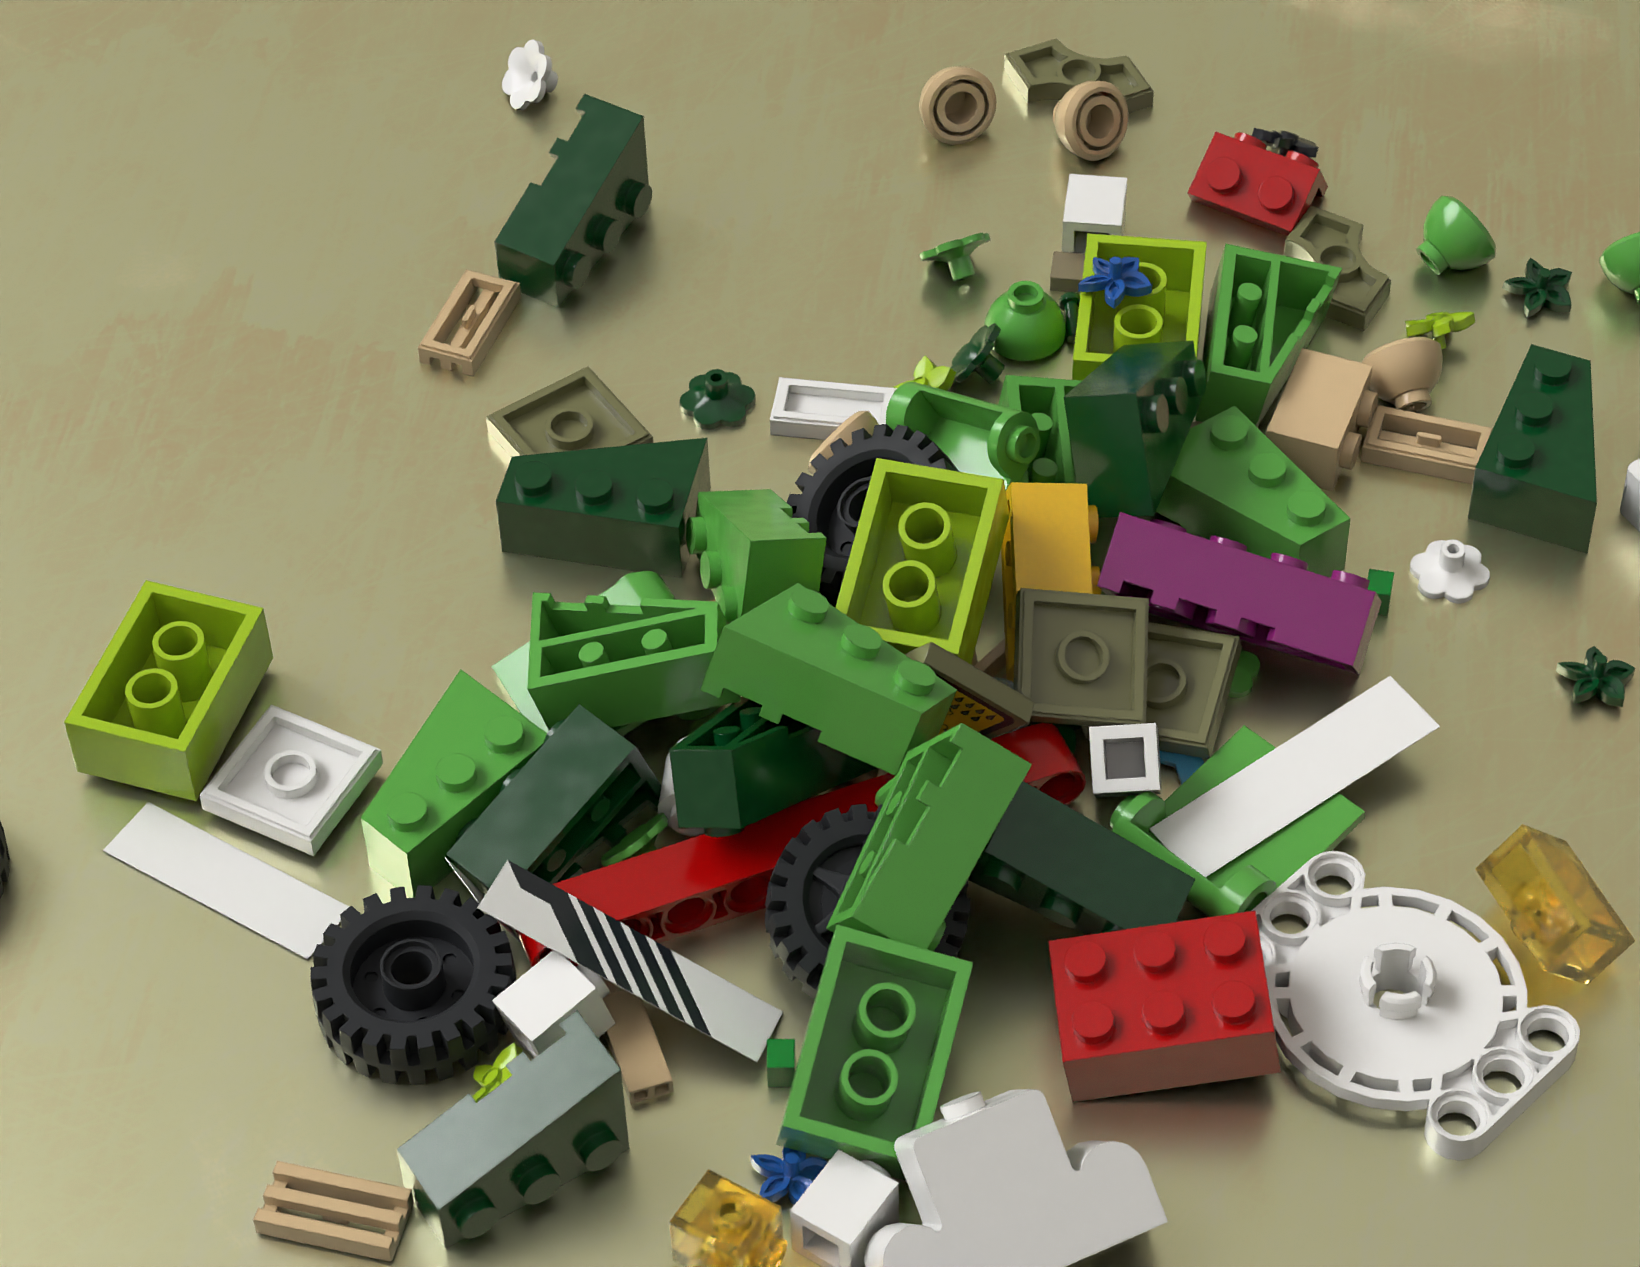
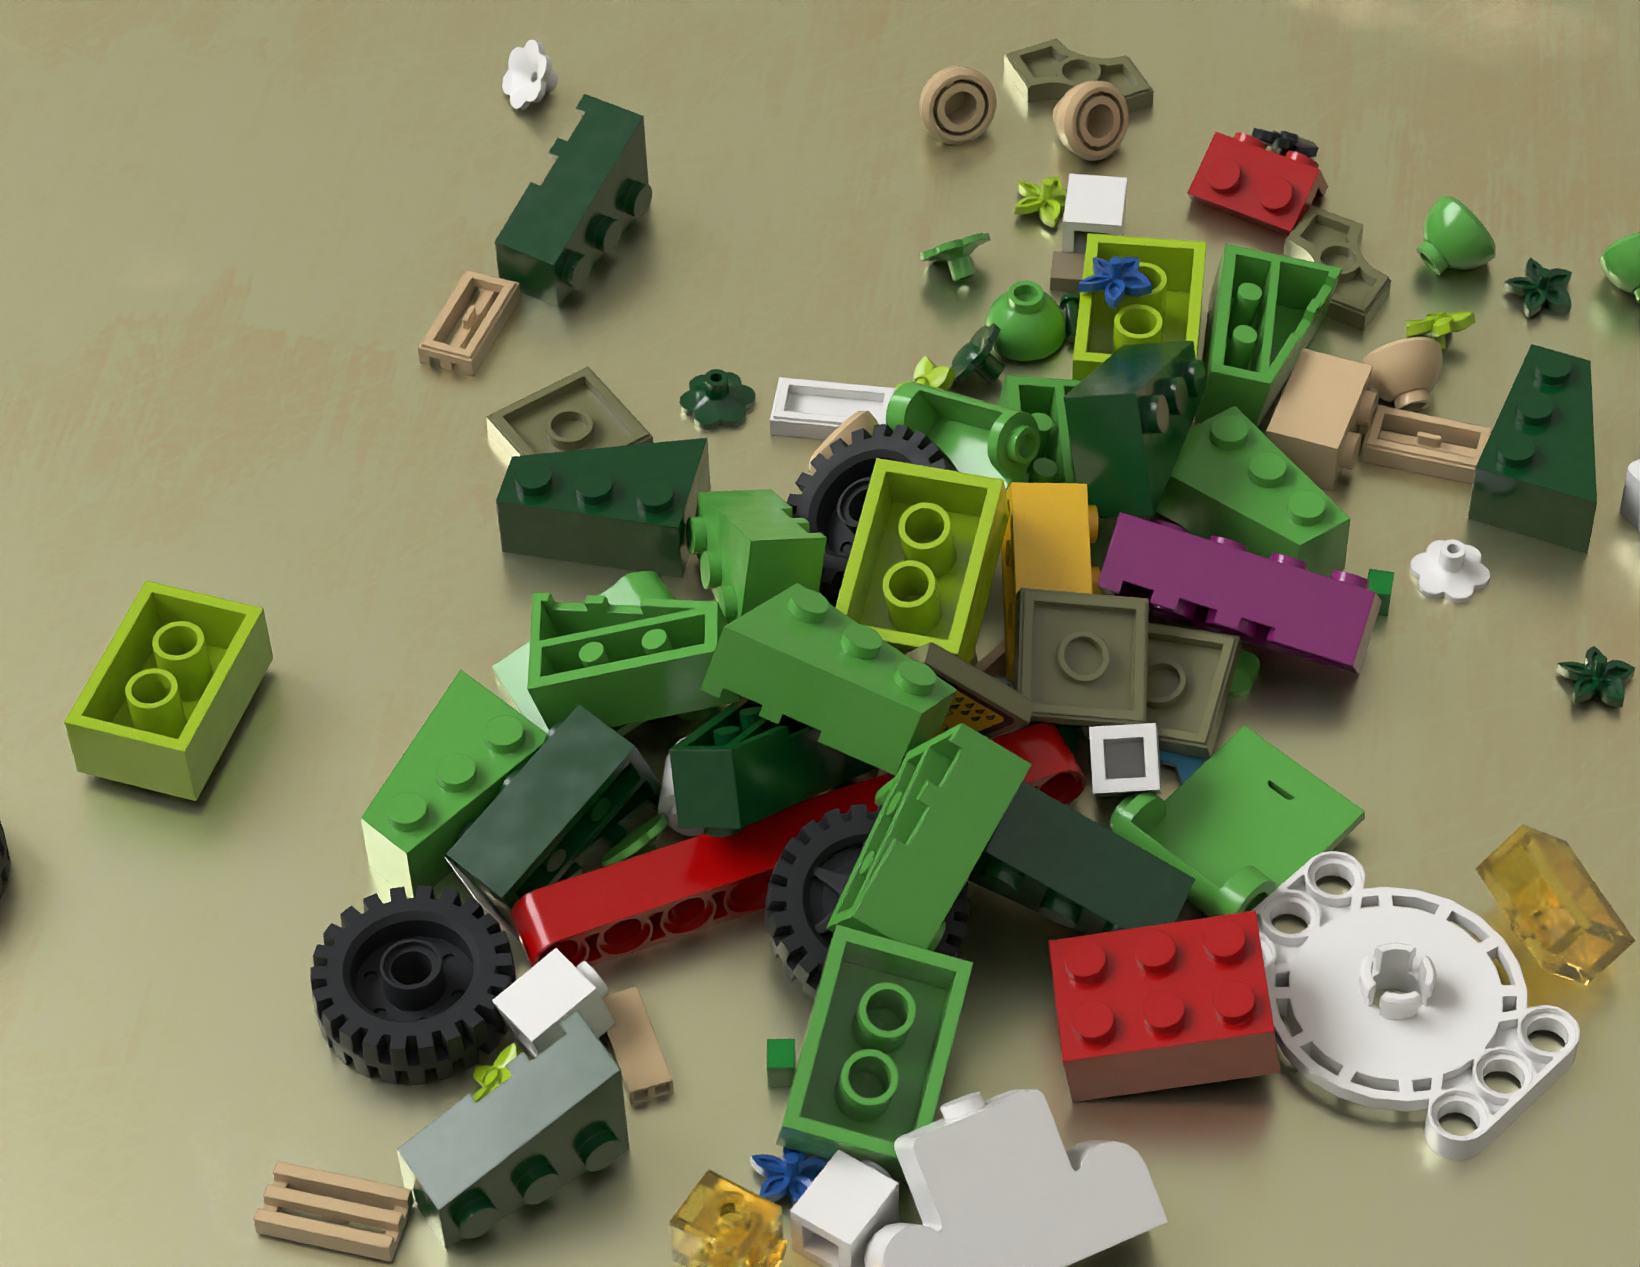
(226, 879): white sticker -> none
(291, 779): white plate -> none
(631, 960): white sticker -> none
(1047, 199): none -> lime plant
(1295, 777): white sticker -> none

